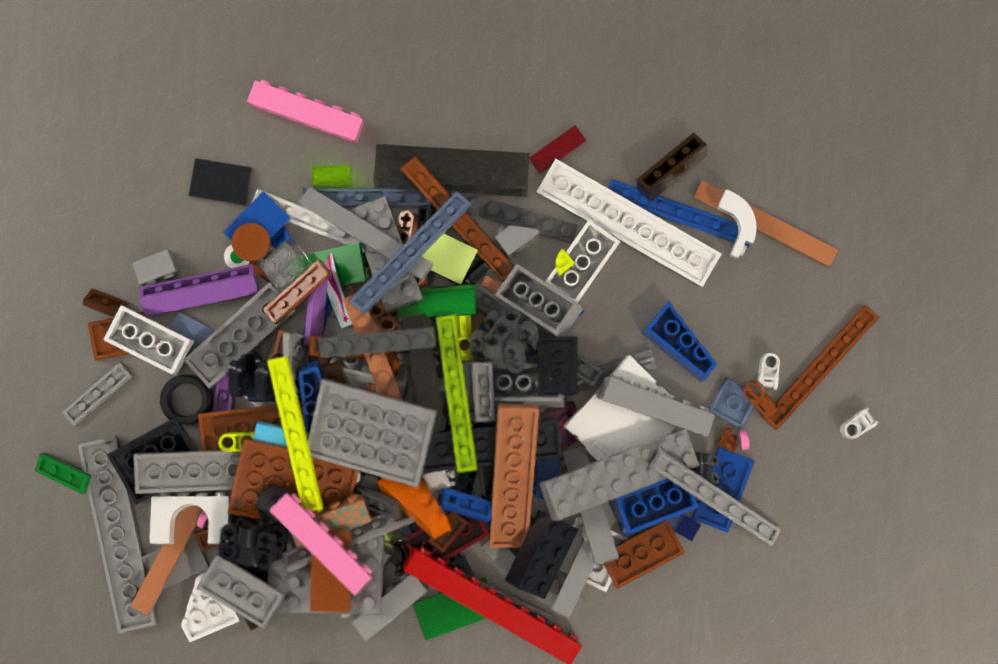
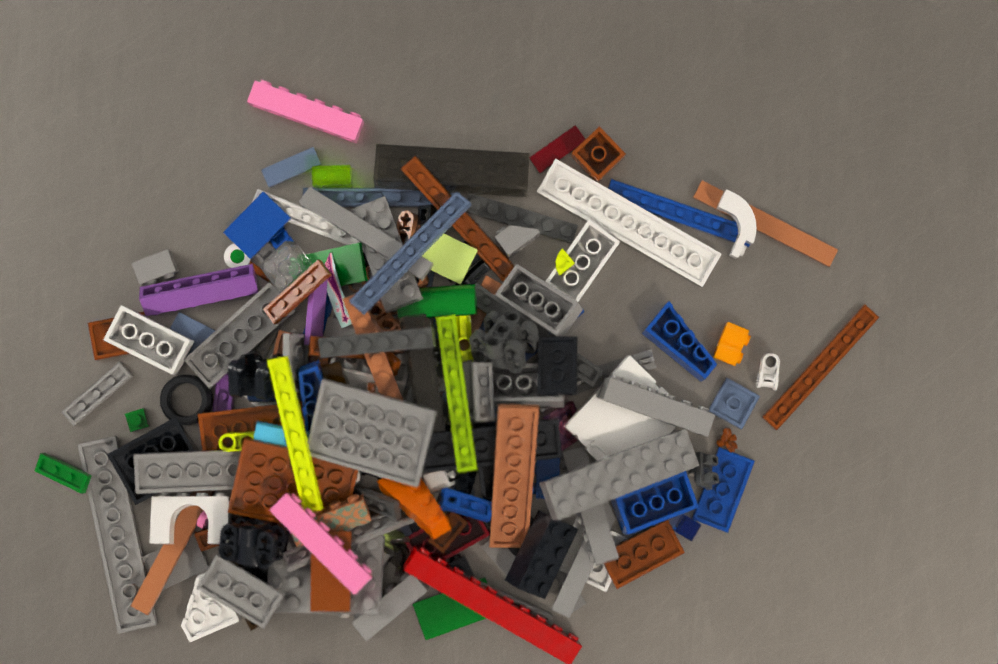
(103, 302): reddish brown plate -> none
(137, 420): none -> green plate
(220, 181): black tile -> none
(251, 242): dark orange tile -> none
(268, 499): black tile -> none
(291, 167): none -> sand blue tile
(598, 154): none -> dark orange brick
(672, 167): dark brown brick -> none
(715, 497): light grey tile -> none
(731, 344): none -> light orange brick
(744, 440): bright pink tile -> none
(761, 402): dark orange piece -> none
(861, 422): white piece -> none

